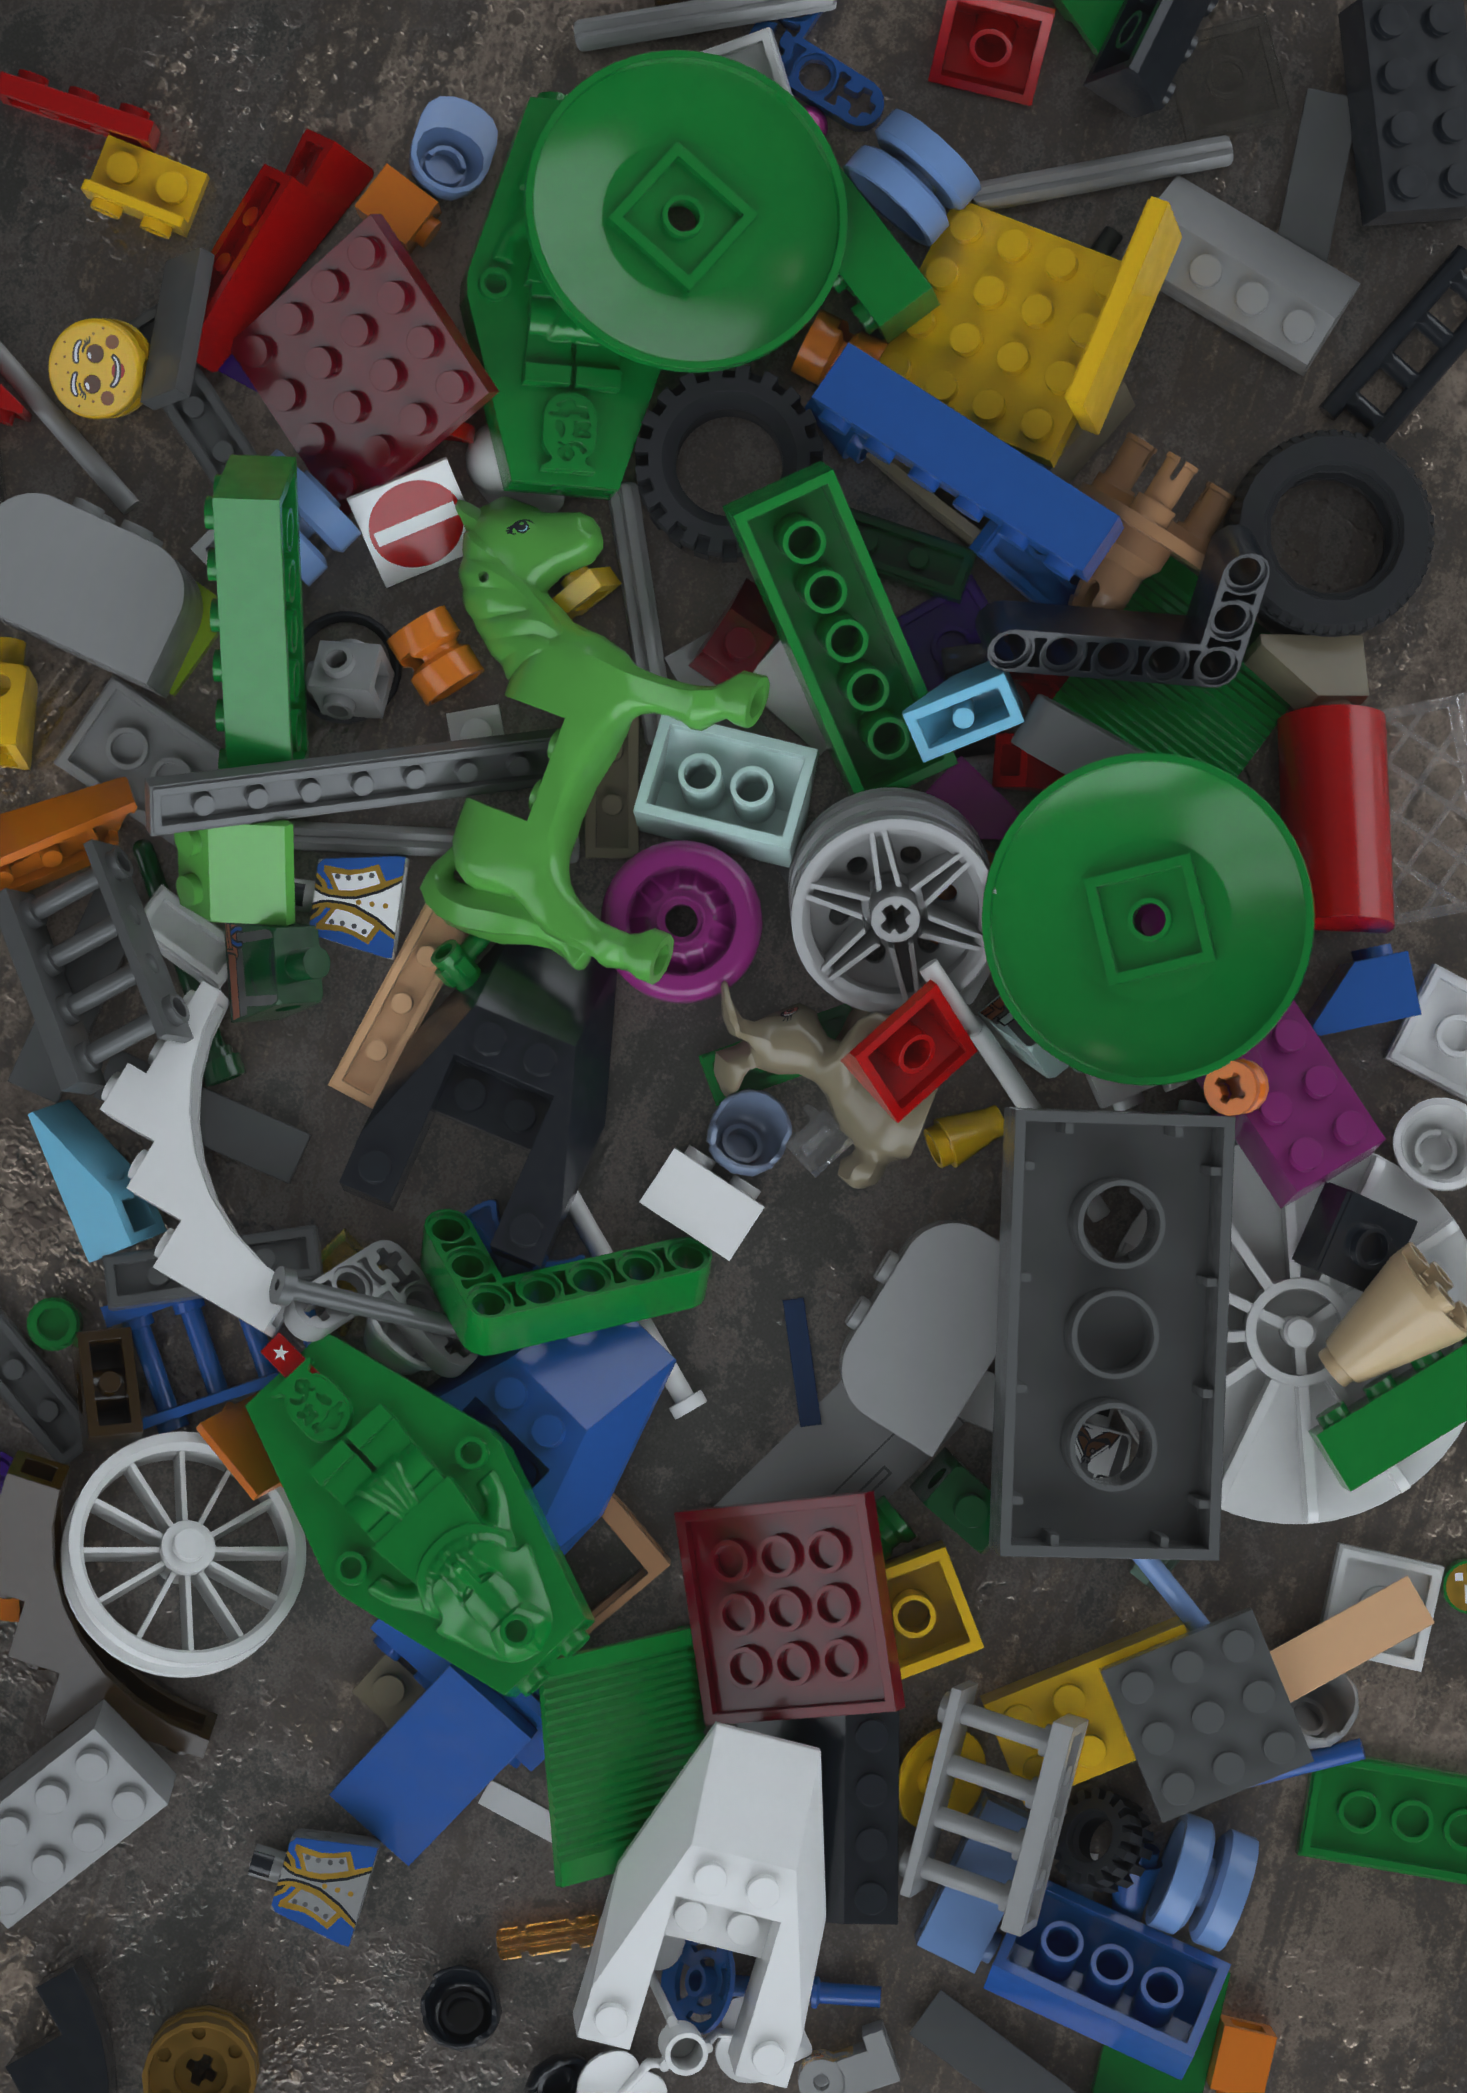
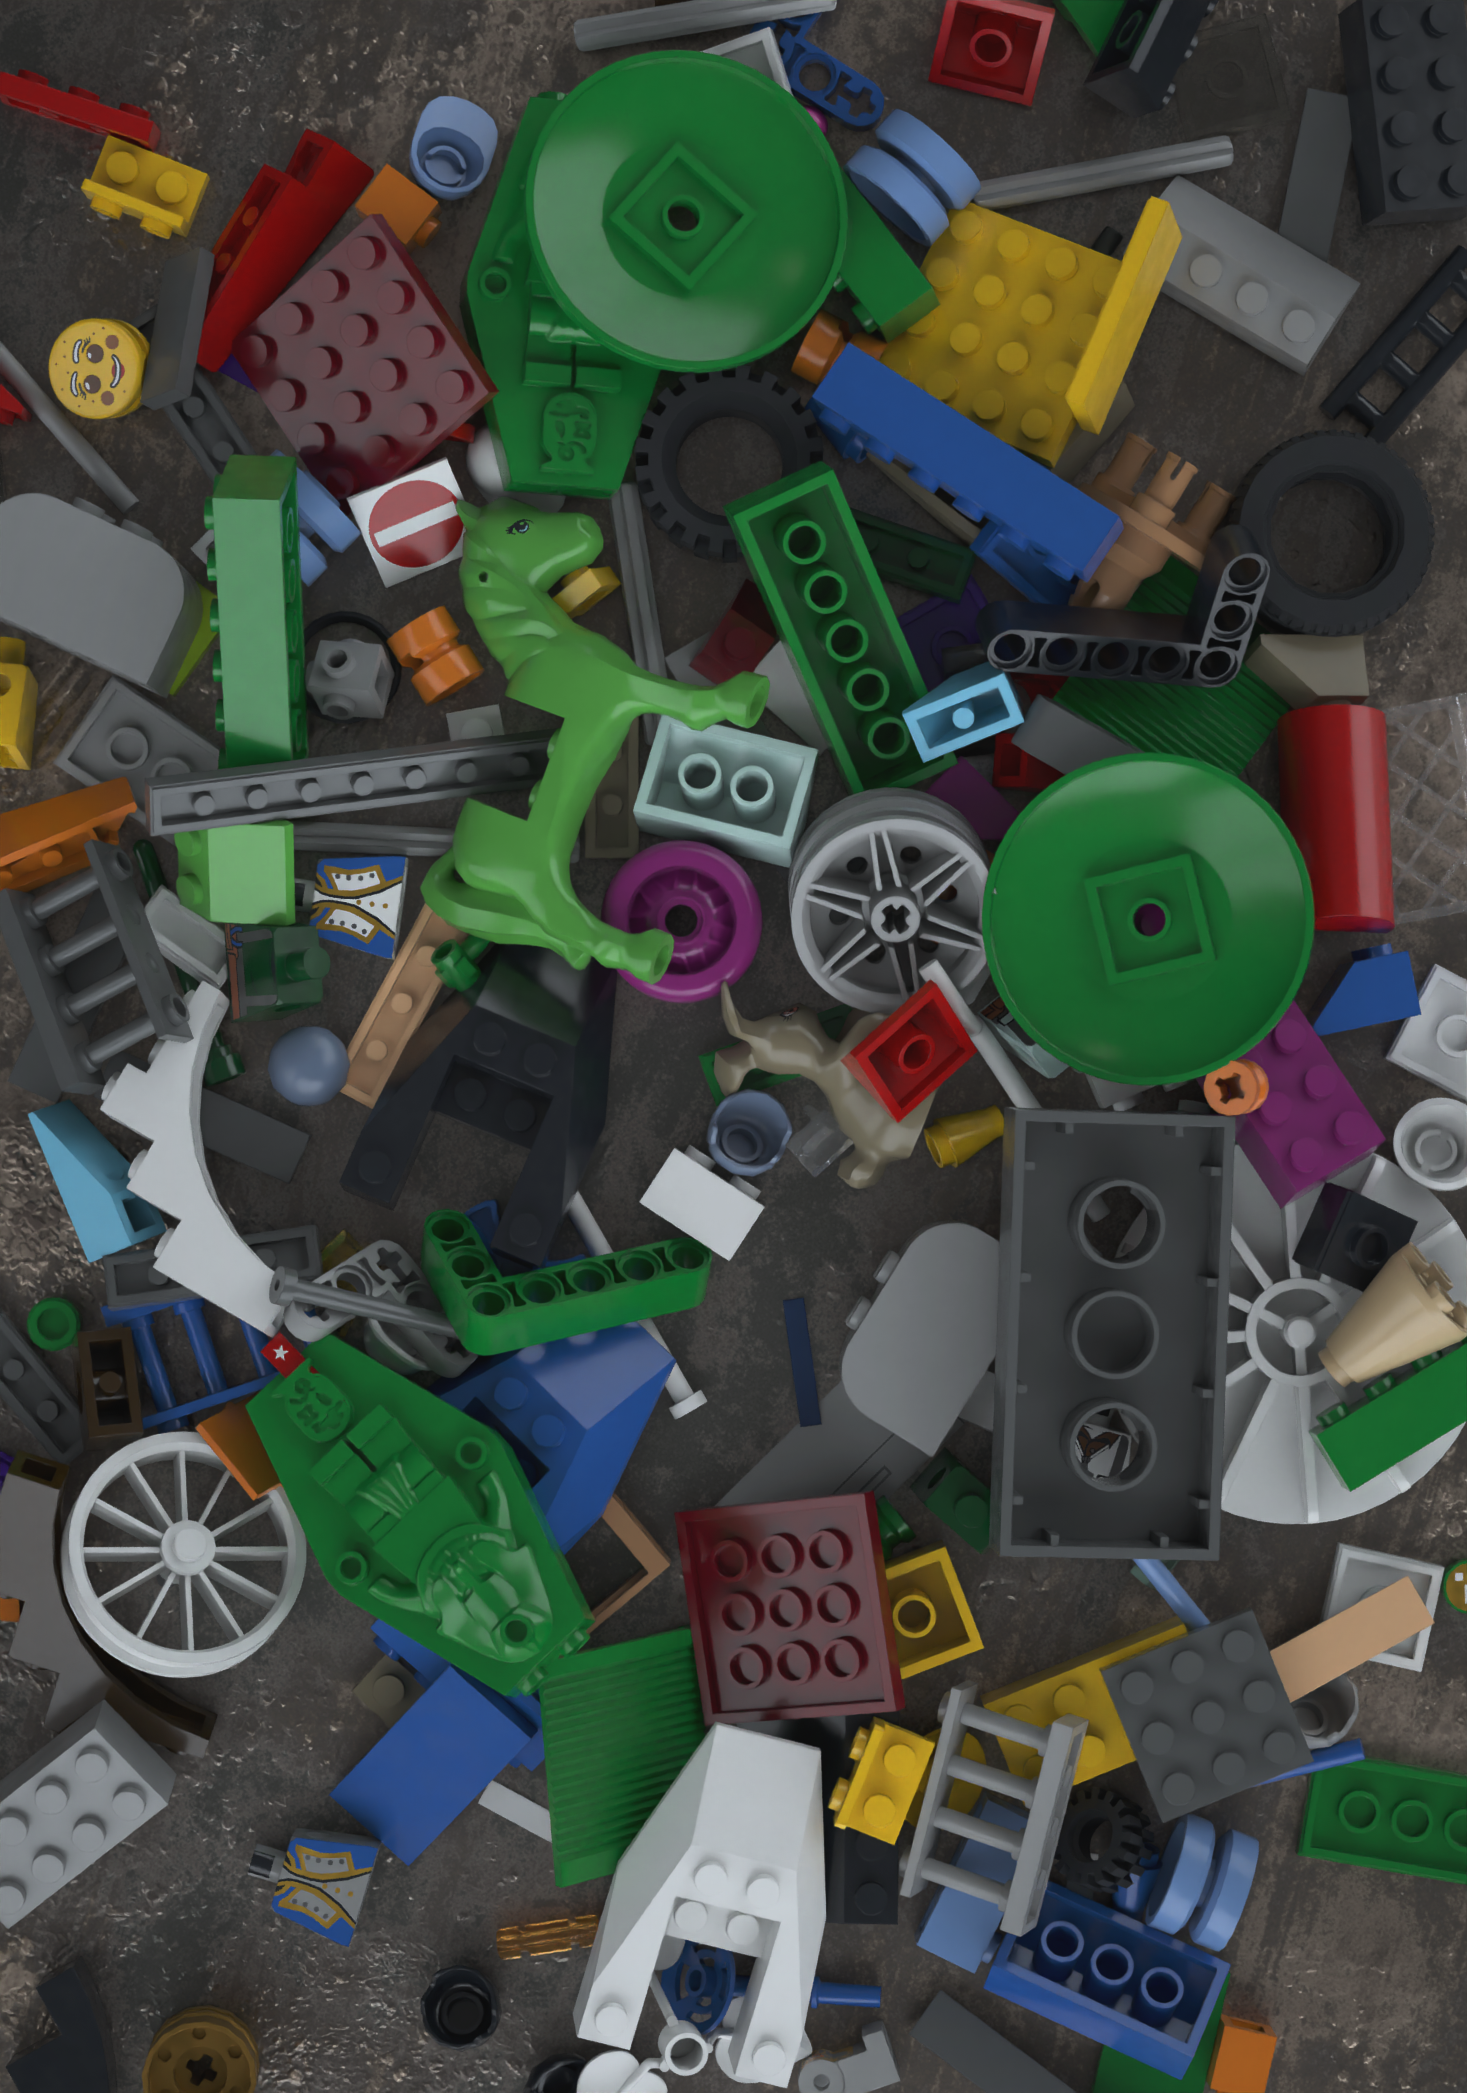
(308, 1065): none -> sand blue hair
(881, 1780): none -> yellow bracket

